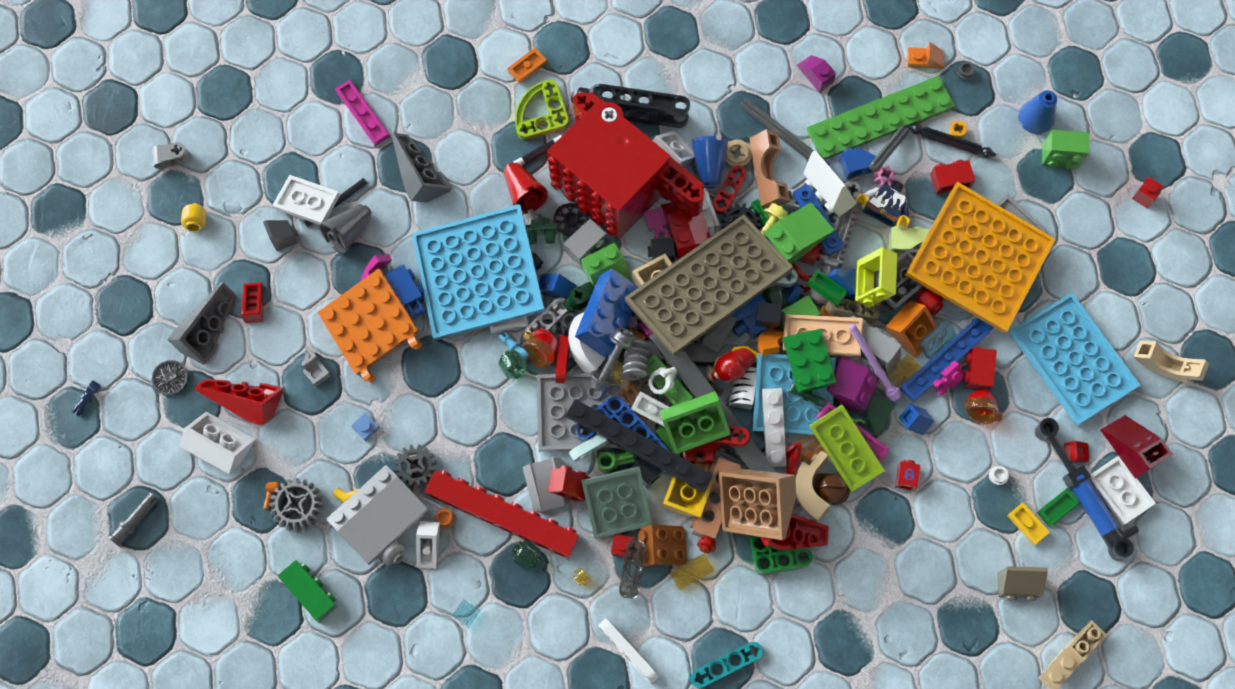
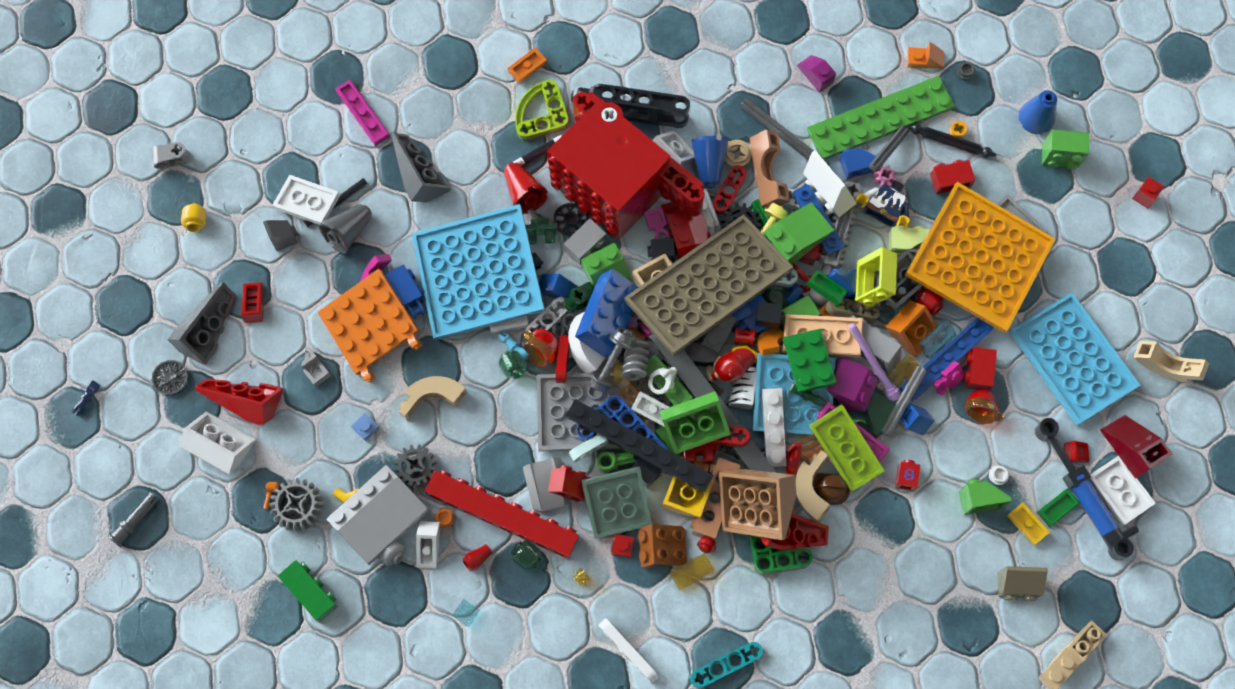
(429, 388): none -> tan arch
(475, 558): none -> red cone
(634, 585): clear smoke beam -> none
(745, 337): none -> red bush
(903, 400): none -> light grey axle
(982, 497): none -> bright green slope

